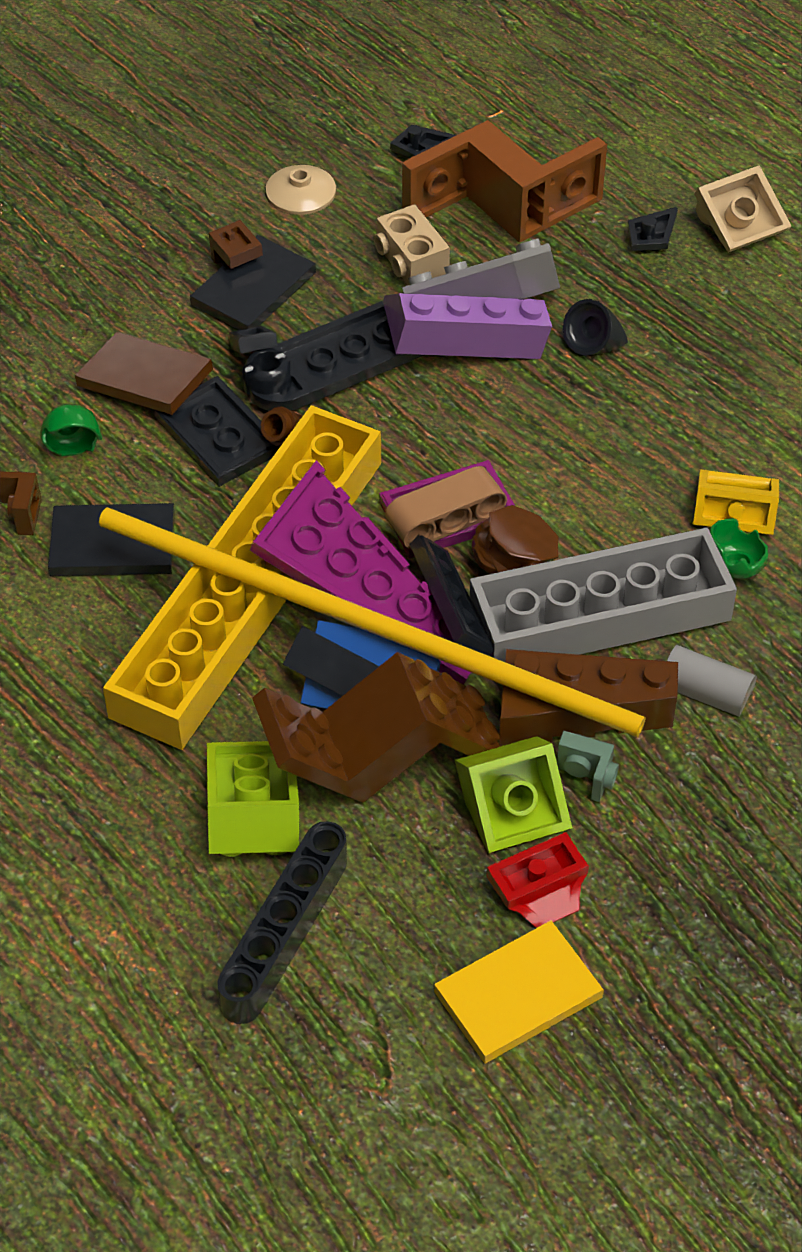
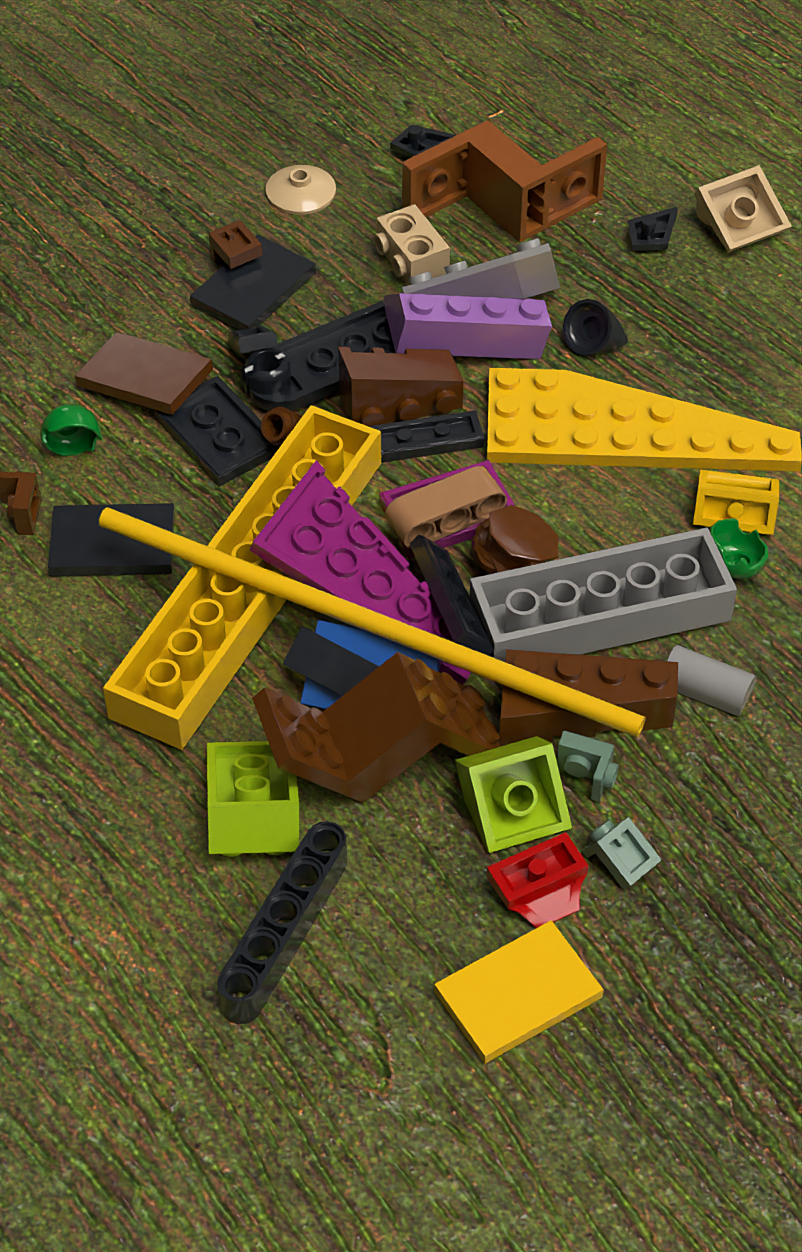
(398, 386): none -> reddish brown wedge
(430, 436): none -> black tile
(596, 422): none -> yellow wing
(622, 851): none -> bracket

